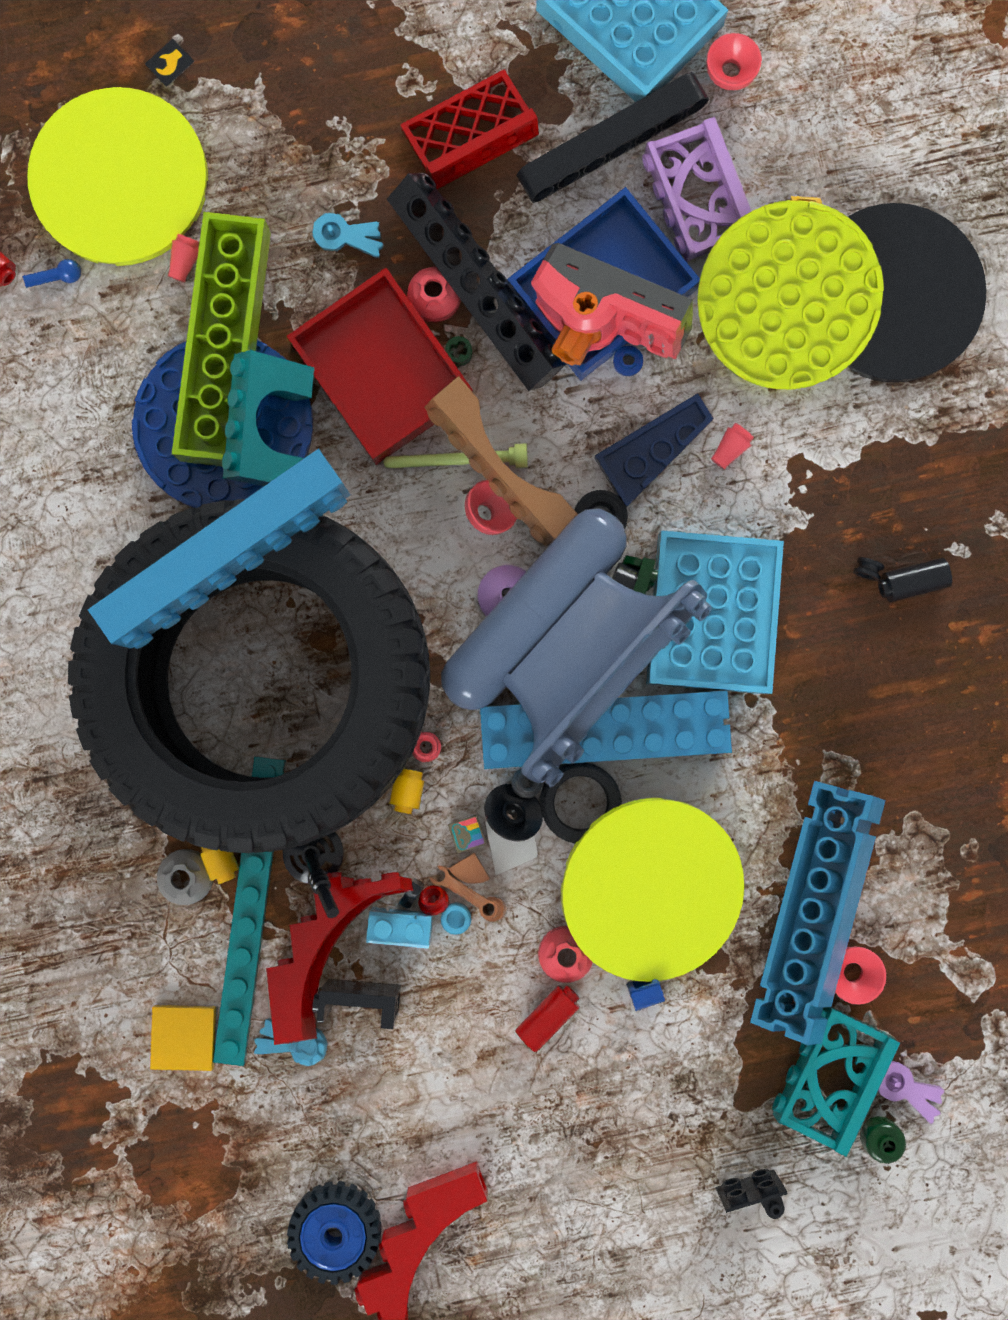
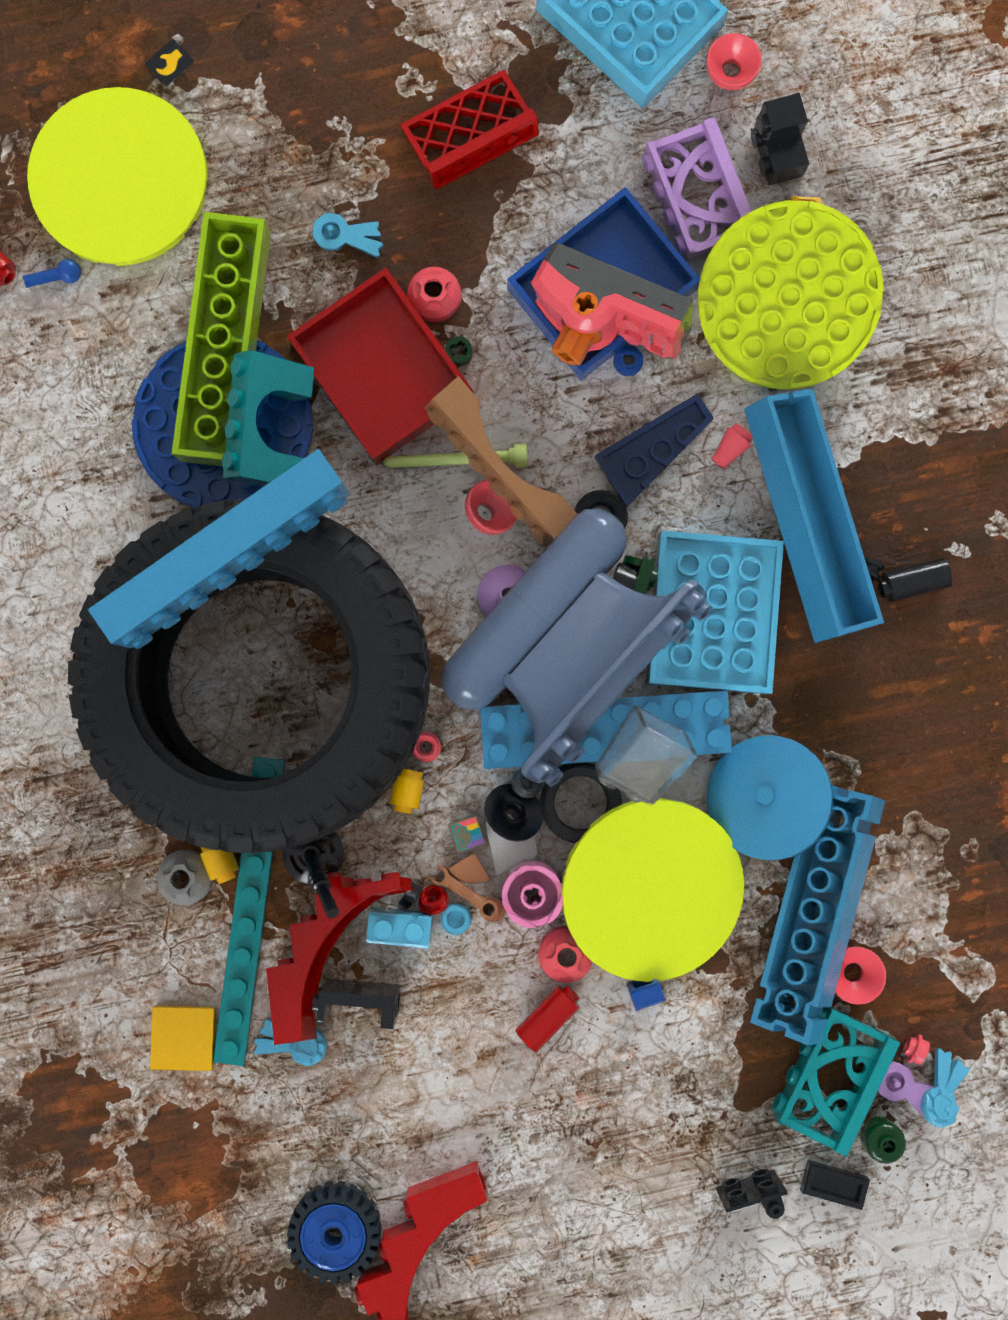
(183, 257): coral cone -> none
(409, 202): black brick -> none
(537, 910): none -> bright pink brick
(612, 137): black beam -> none
(645, 757): none -> clear slope
(770, 797): none -> dark azure dish
(780, 139): none -> black brick
(813, 514): none -> dark azure piece
(834, 1184): none -> black tile
(916, 1049): none -> coral plate
(929, 295): black tile -> none
(939, 1102): none -> medium azure piece

